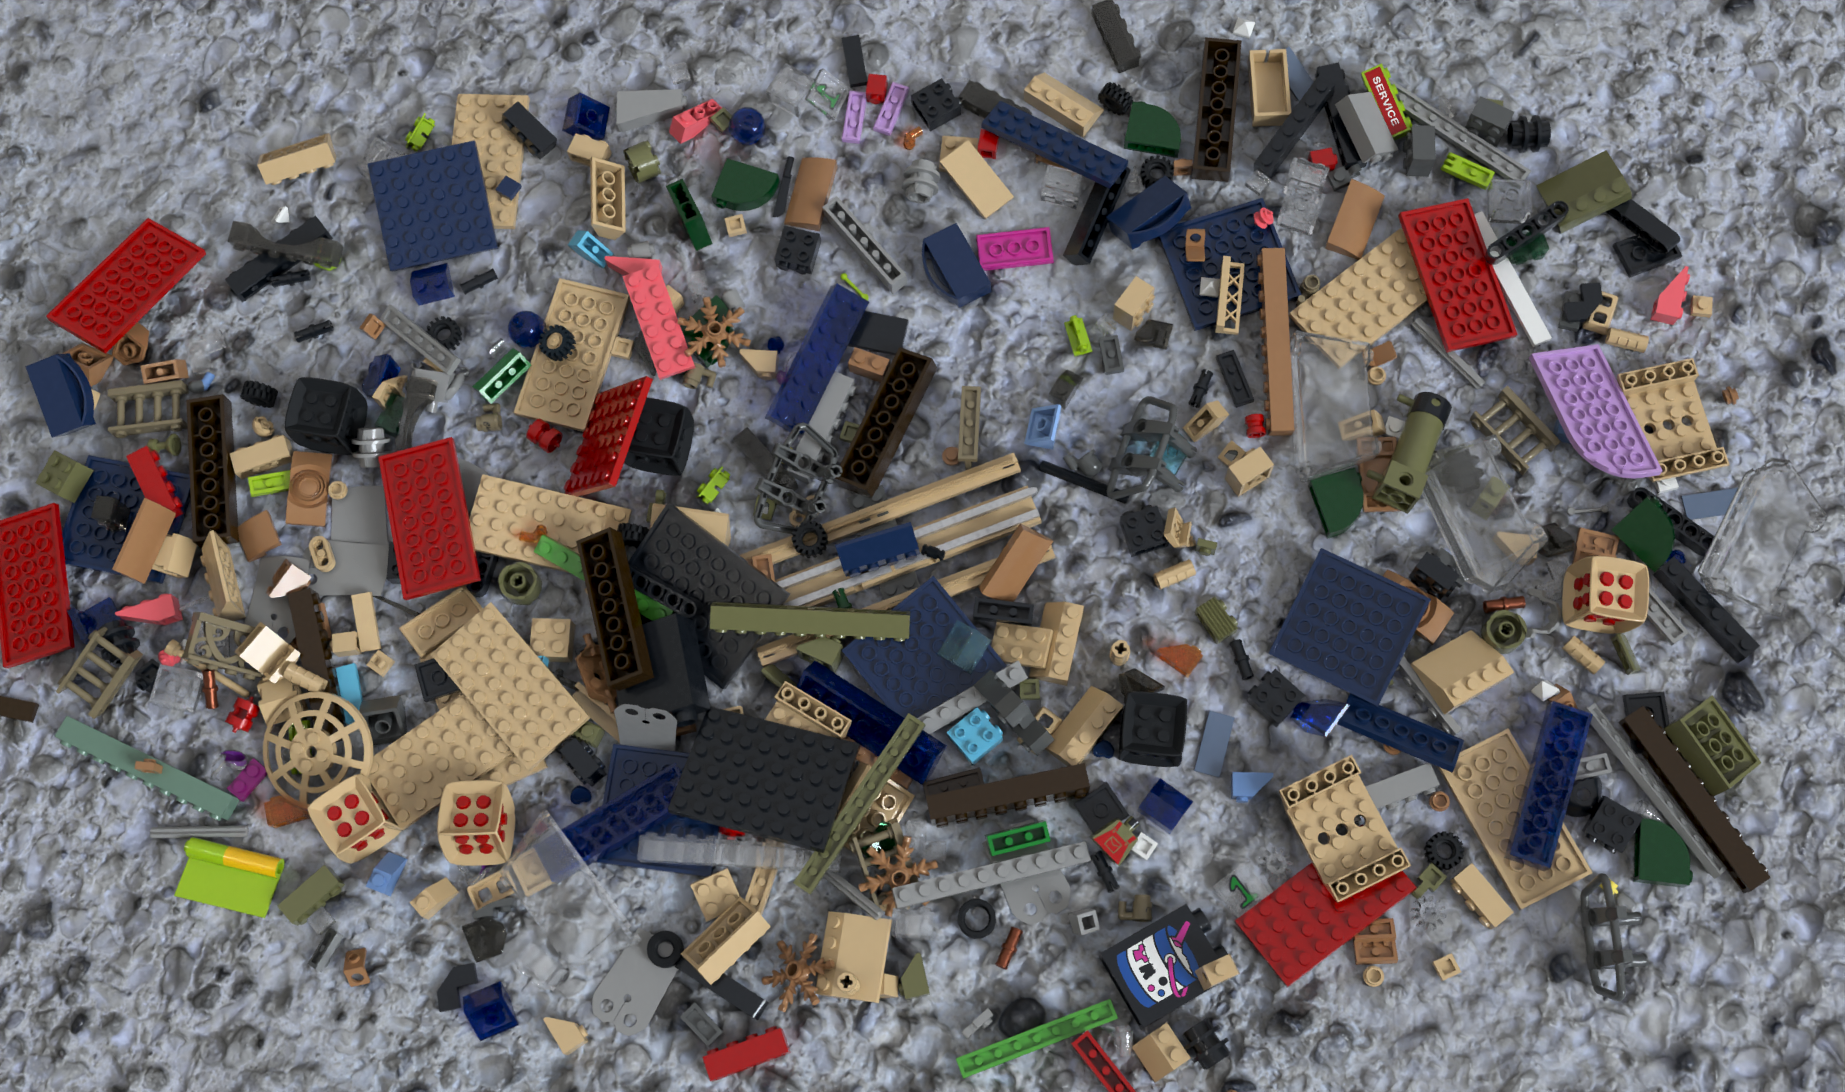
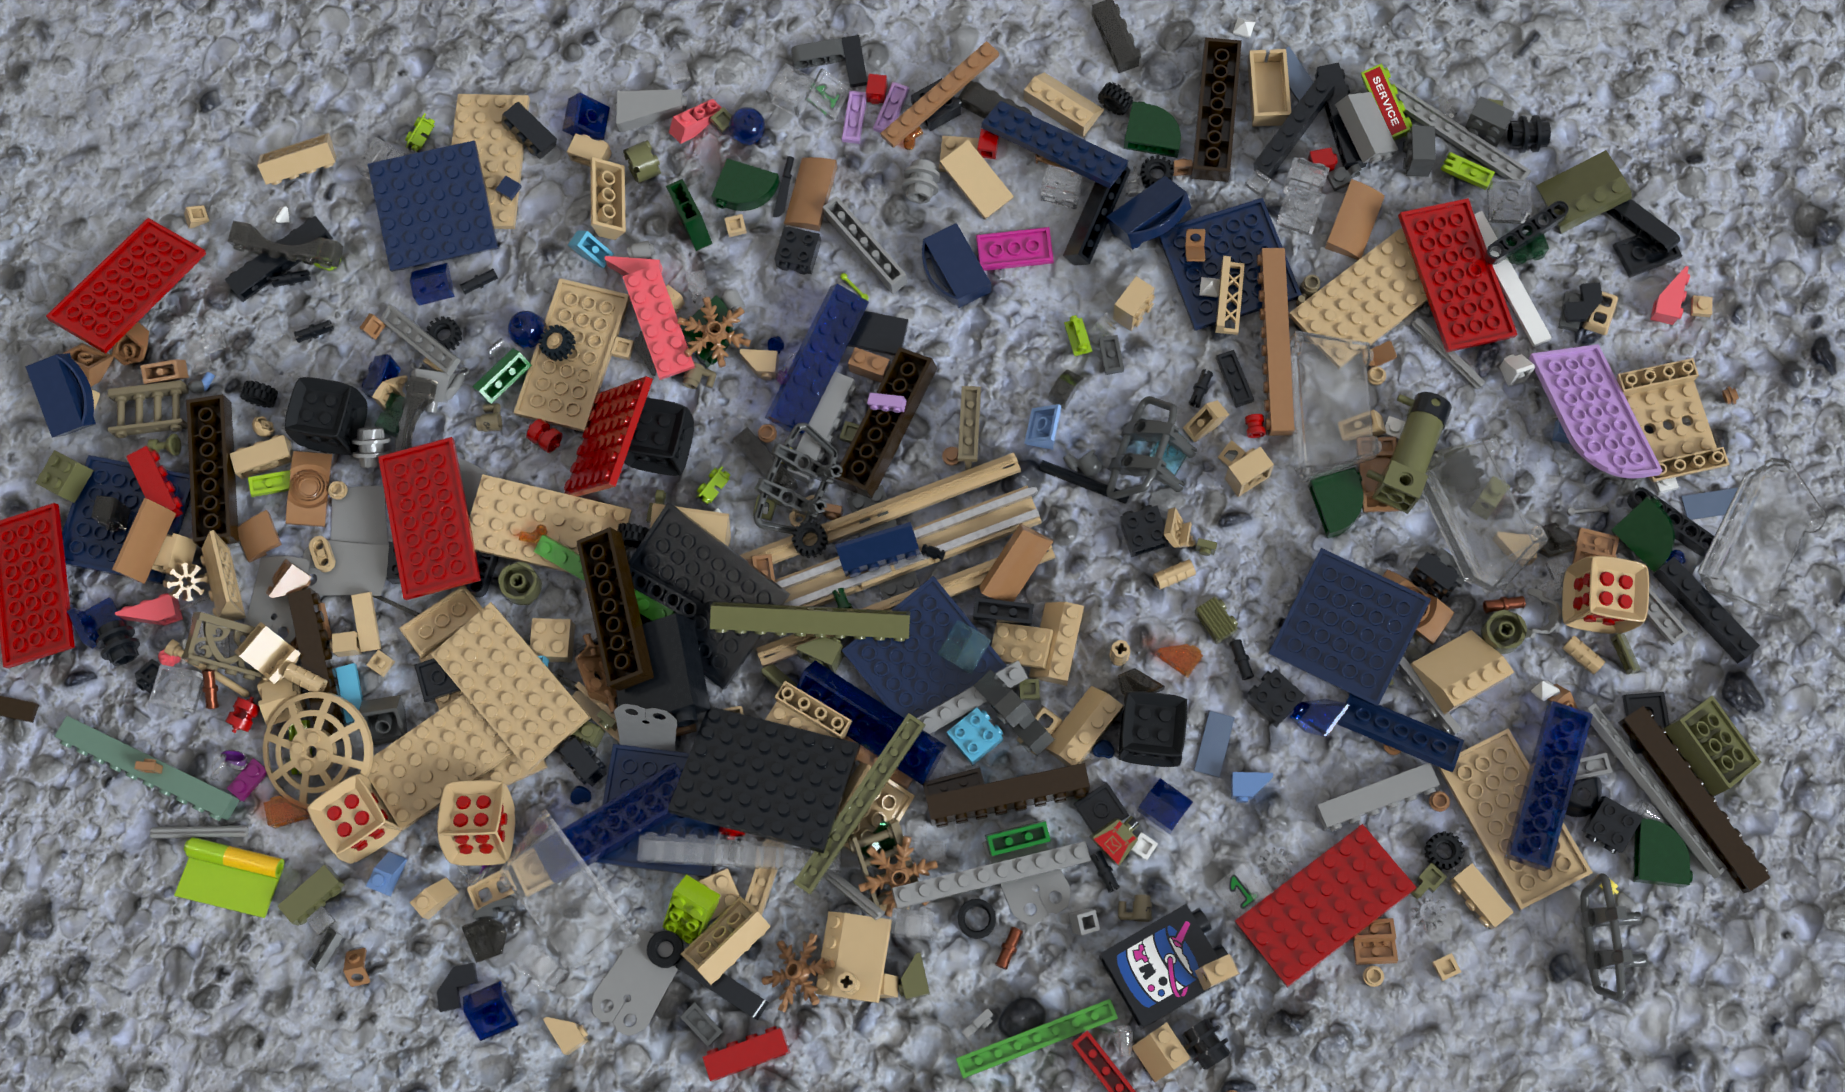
(118, 675): dark tan fence -> none
(191, 581): none -> tan gear
(195, 216): none -> tan slope
(607, 721): none -> olive plate
(690, 909): none -> lime slope
(767, 433): none -> medium nougat plate
(818, 53): none -> dark grey beam
(833, 511): none -> medium nougat plate
(886, 402): none -> lavender piece
(939, 94): none -> medium nougat plate
(1154, 334): clear smoke slope -> none
(1263, 218): coral wheel -> none
(1364, 852): tan slope -> none
(1516, 369): none -> white slope
(1522, 413): dark tan fence -> none
(1626, 340): tan axle -> none

